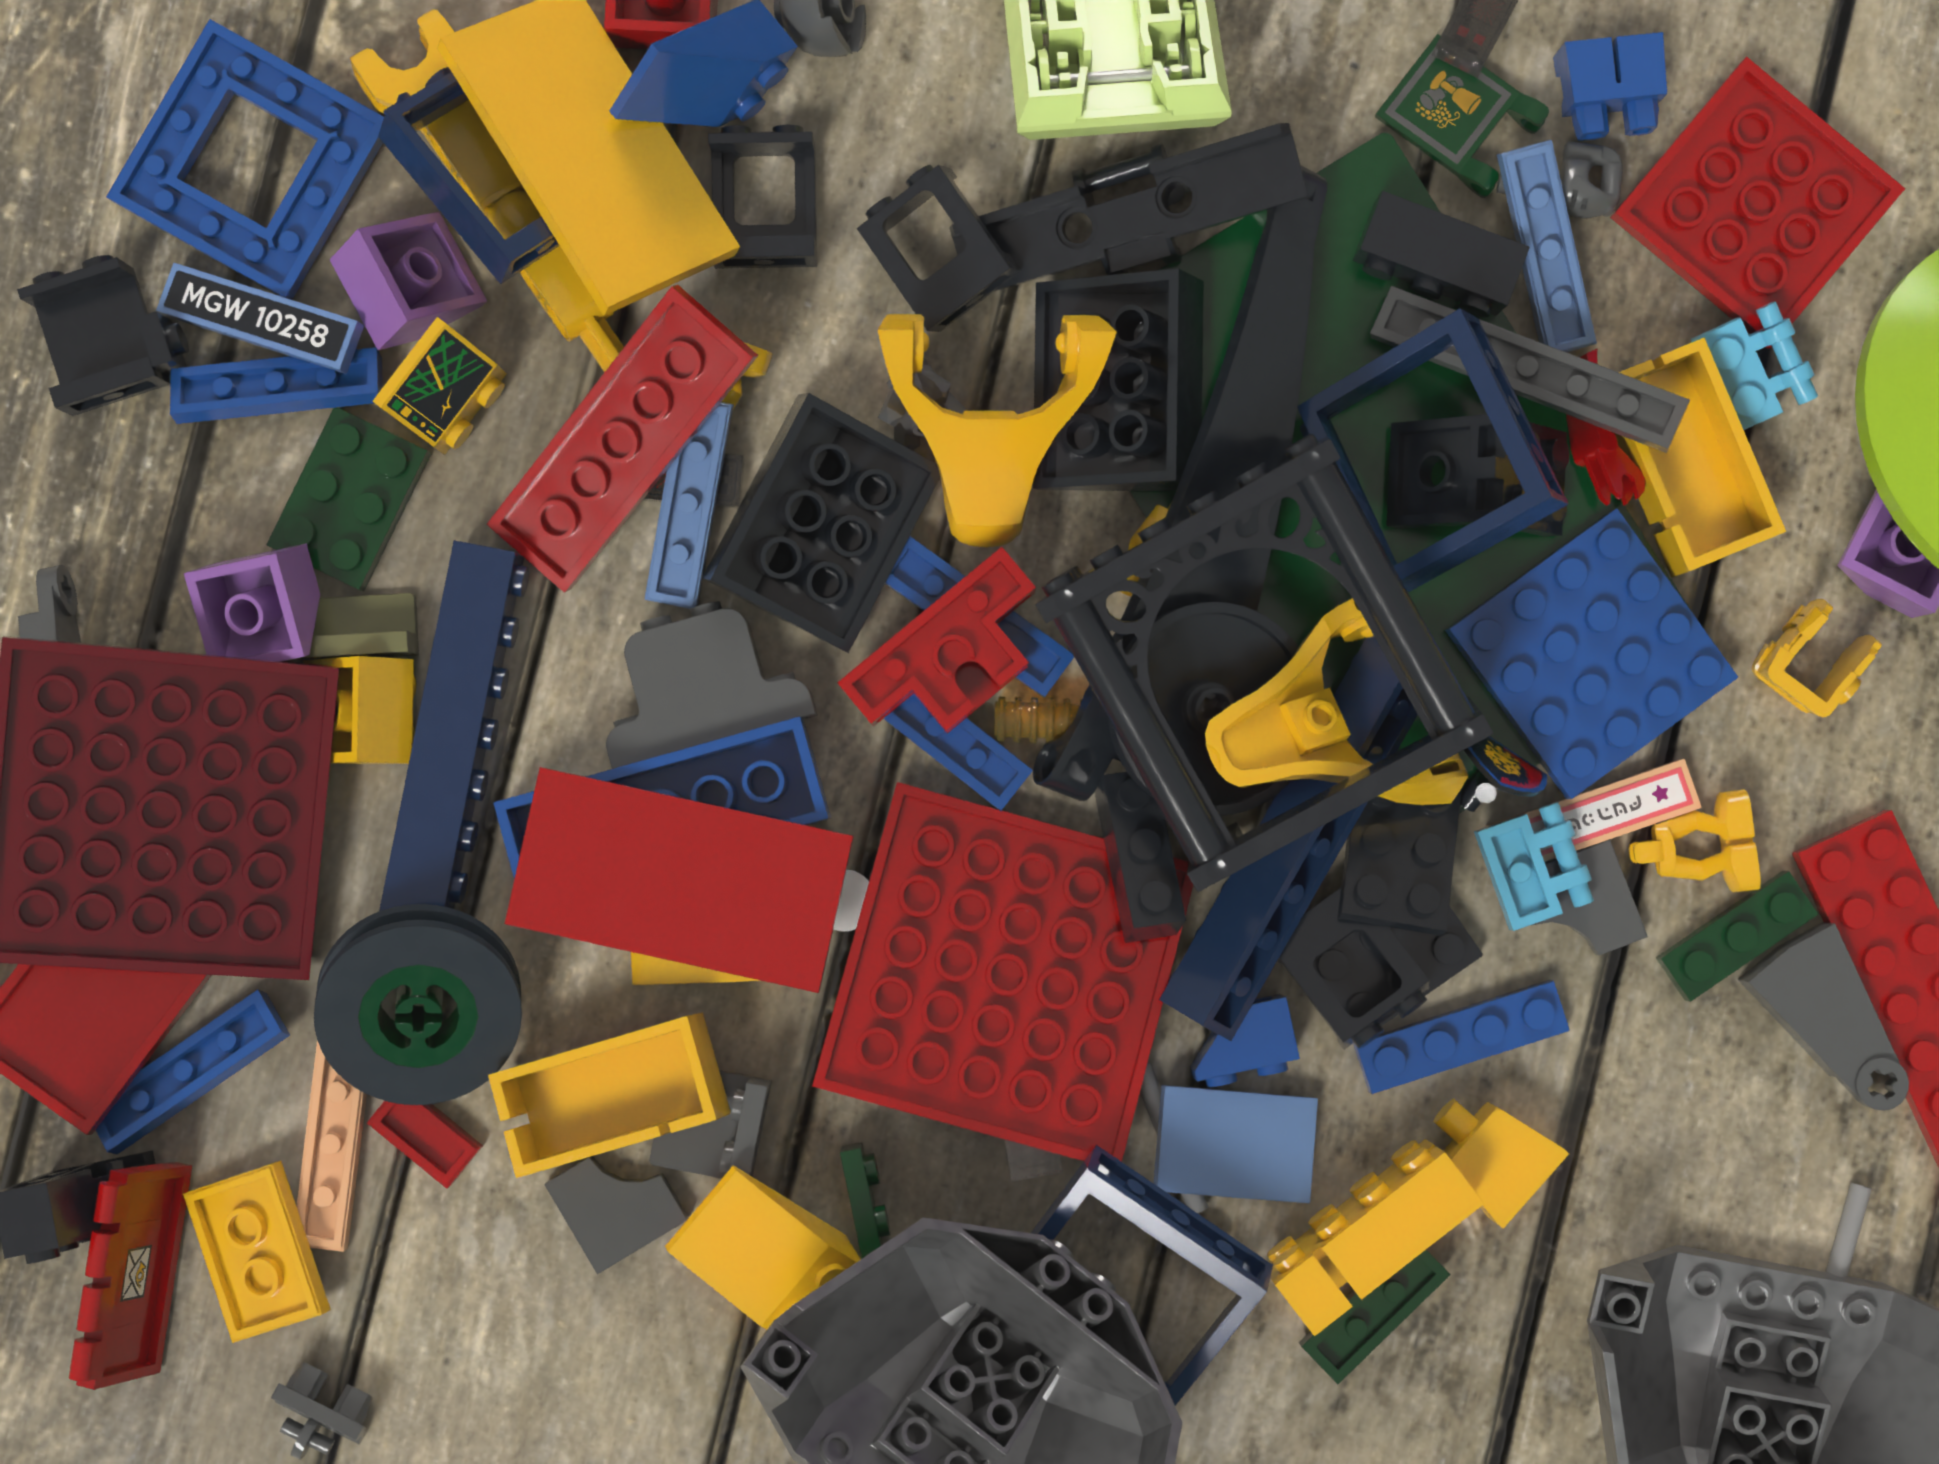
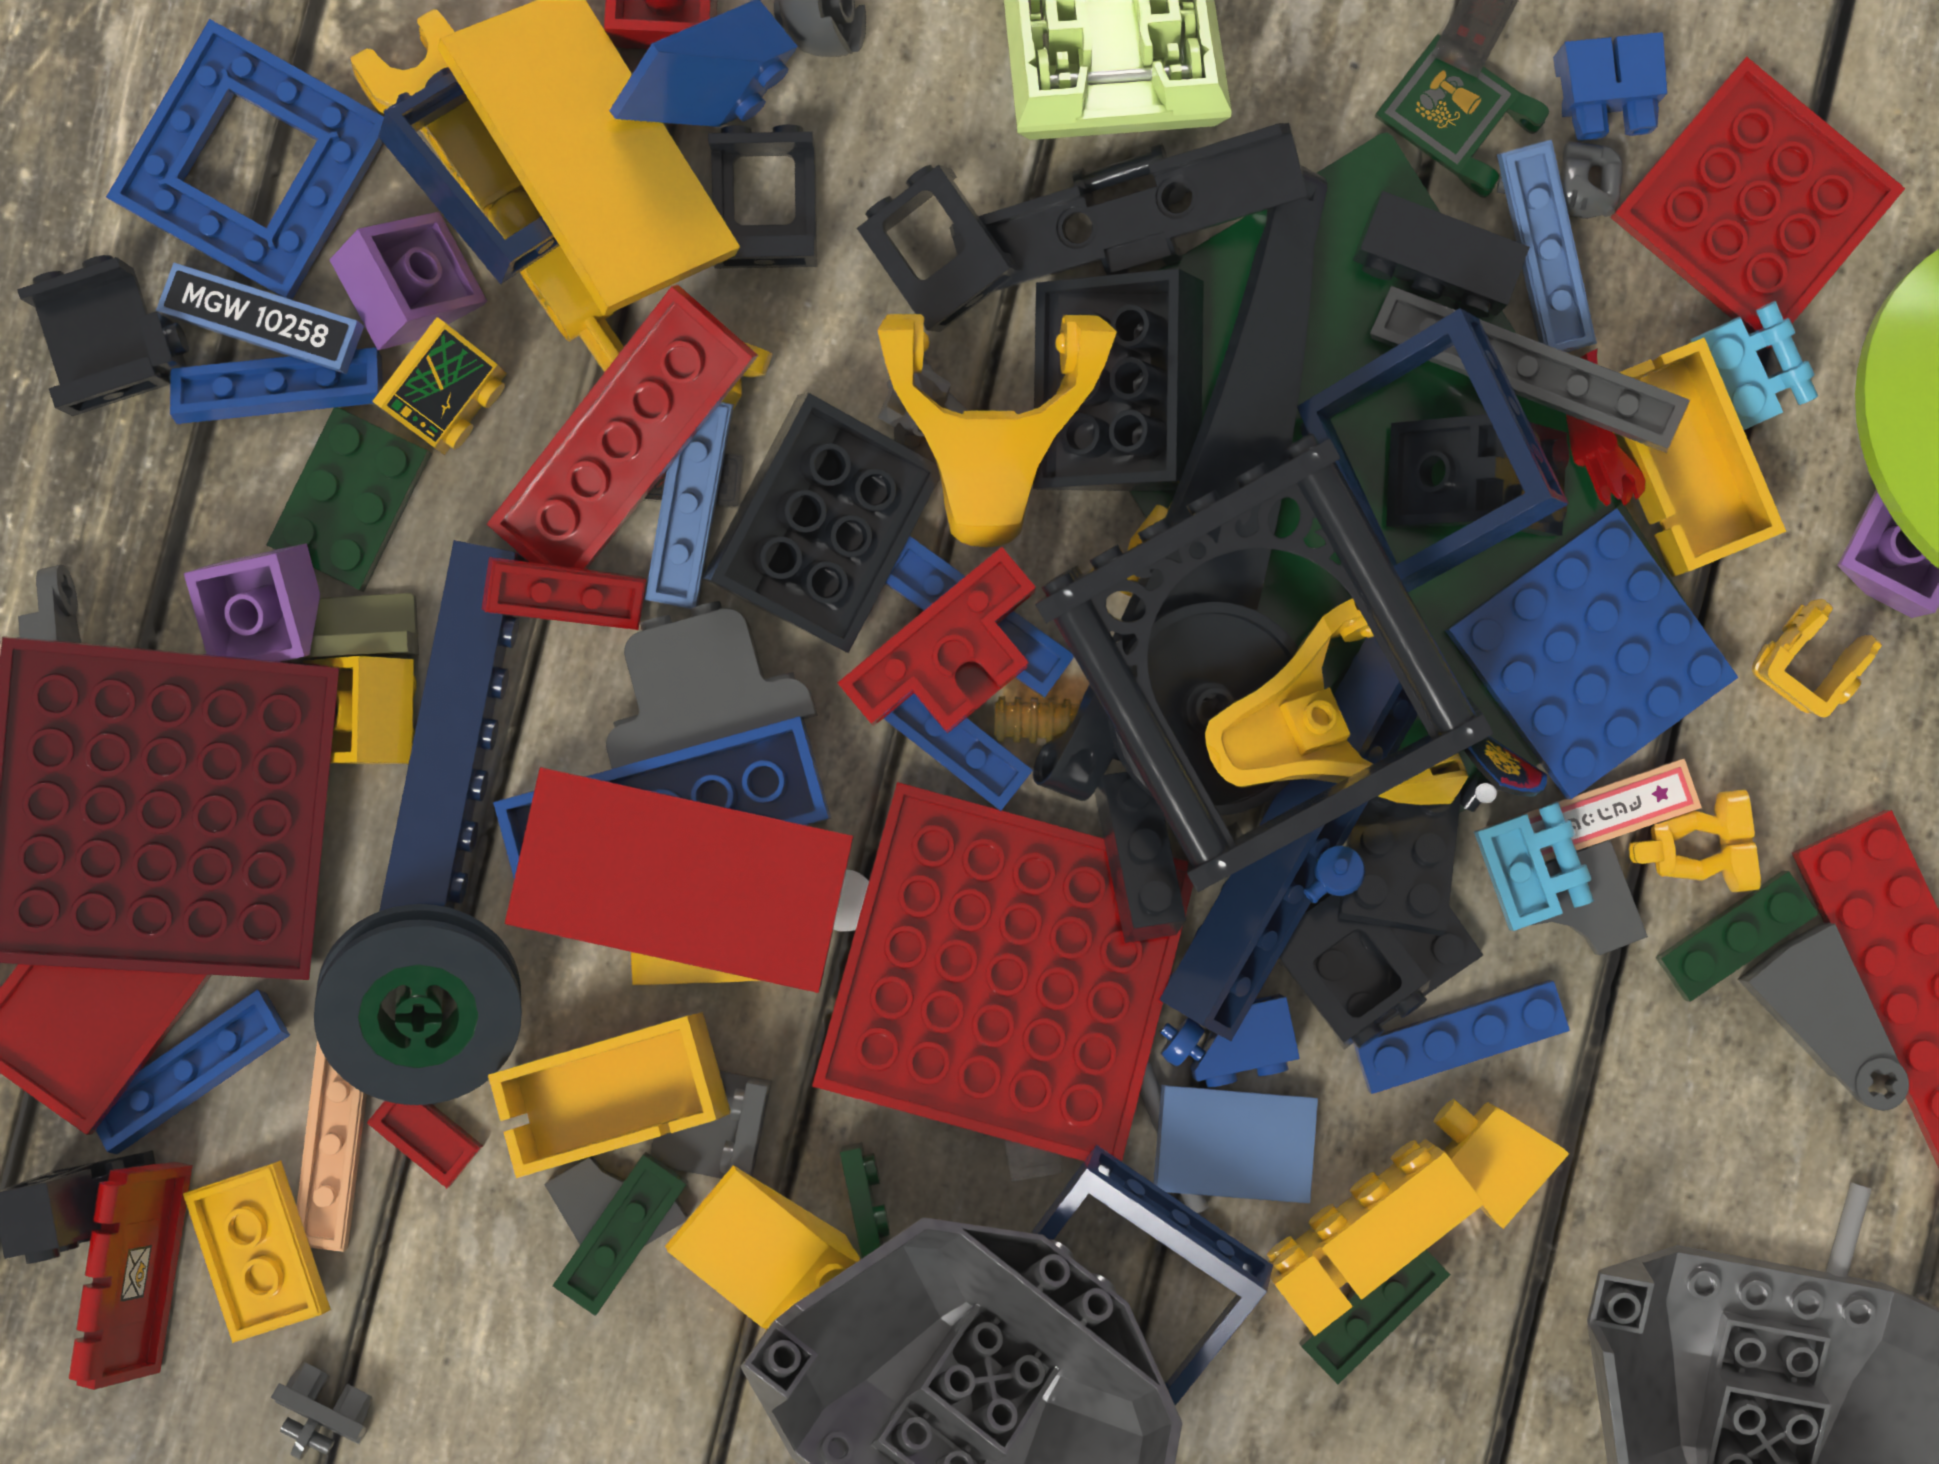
(563, 593): none -> red tile
(620, 1233): none -> dark green plate
(1182, 1042): none -> blue piece
(1336, 872): none -> blue piece

